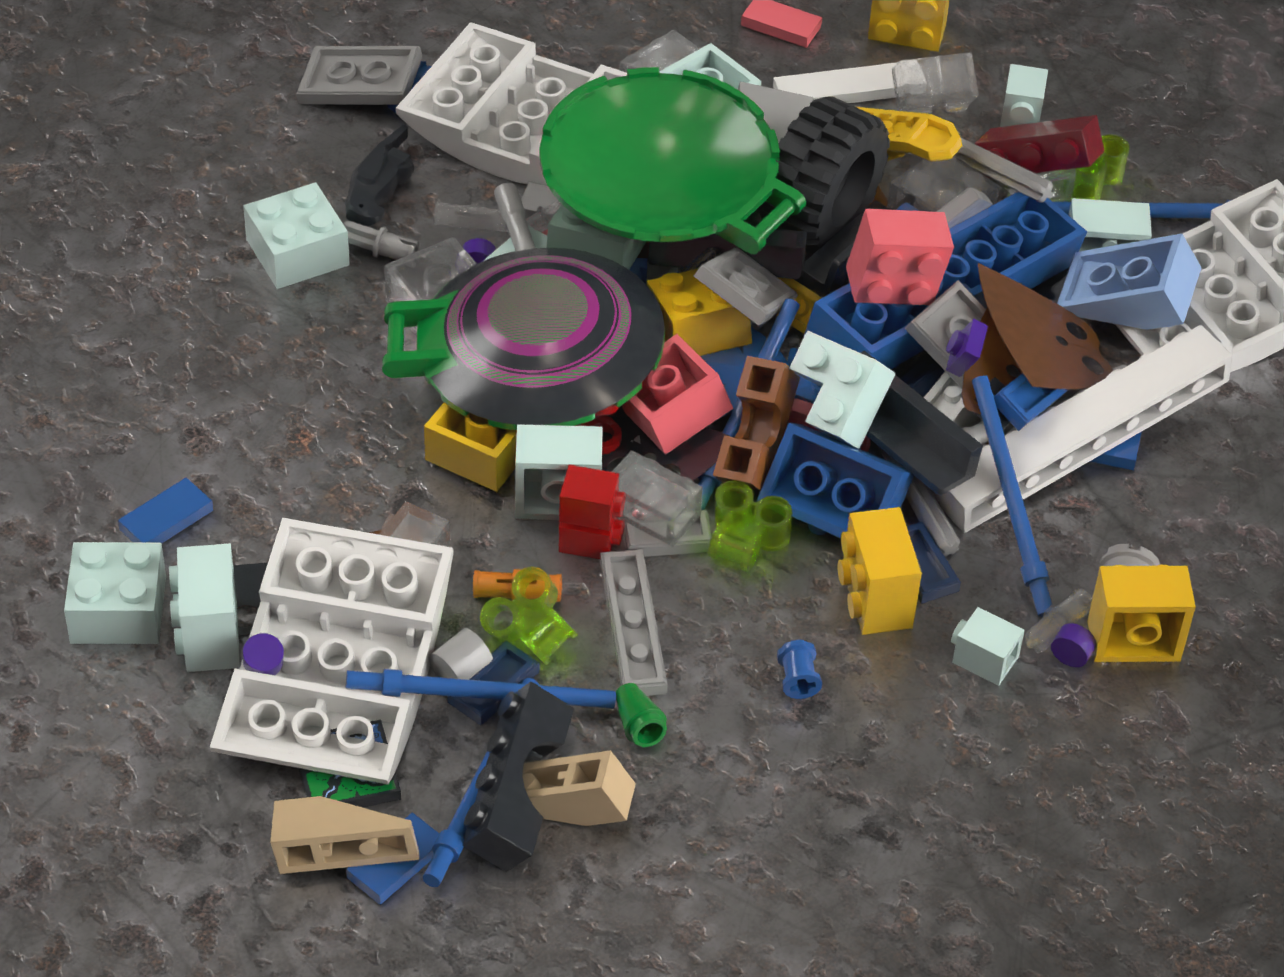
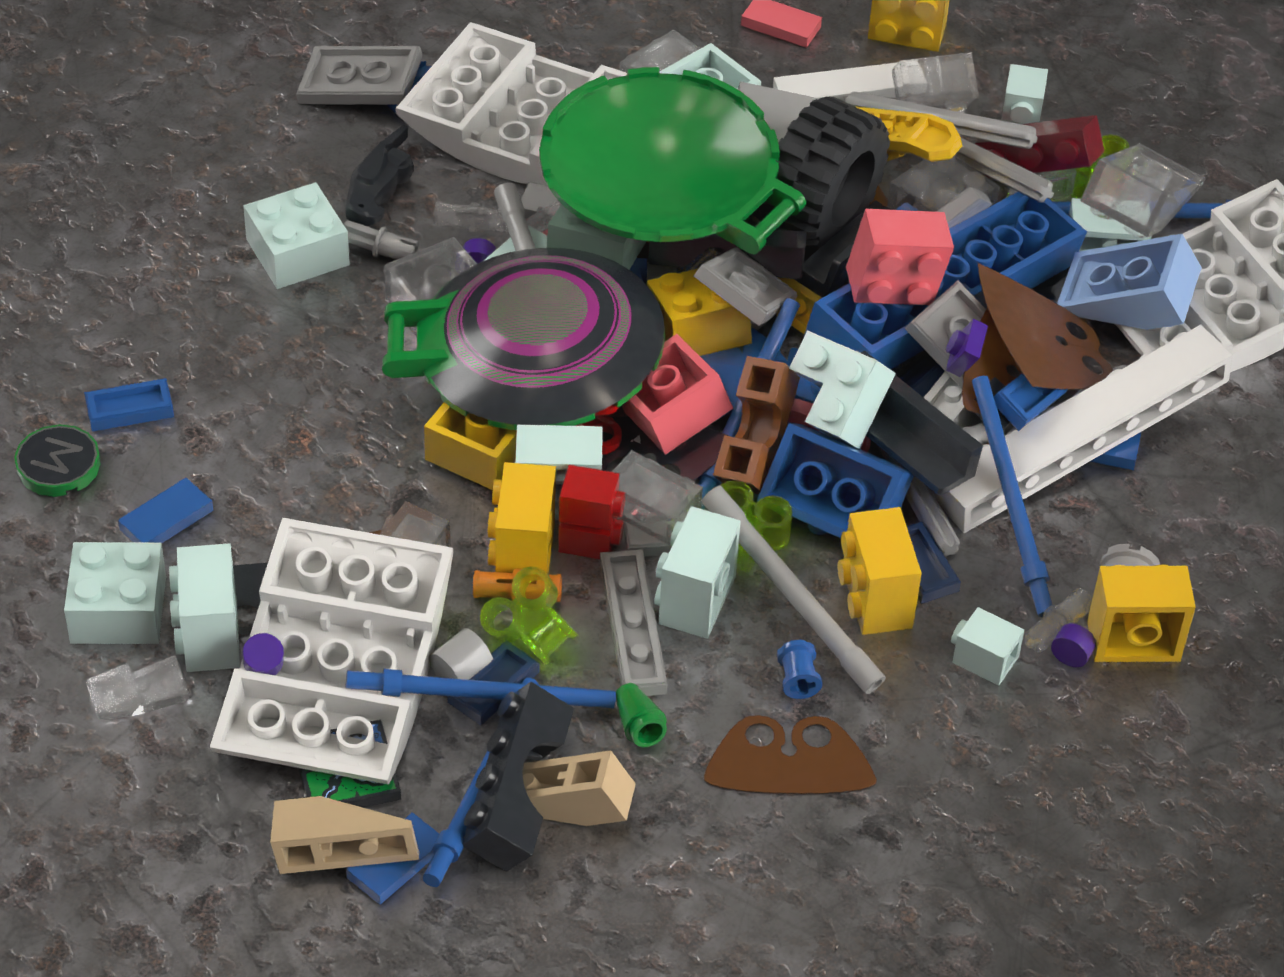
(57, 460): none -> tile
(129, 404): none -> blue tile
(132, 693): none -> clear slope
(523, 519): none -> yellow brick
(697, 571): none -> light aqua brick
(811, 770): none -> reddish brown piece
(851, 657): none -> light grey piece
(965, 124): none -> light grey axle
(1140, 189): none -> clear slope

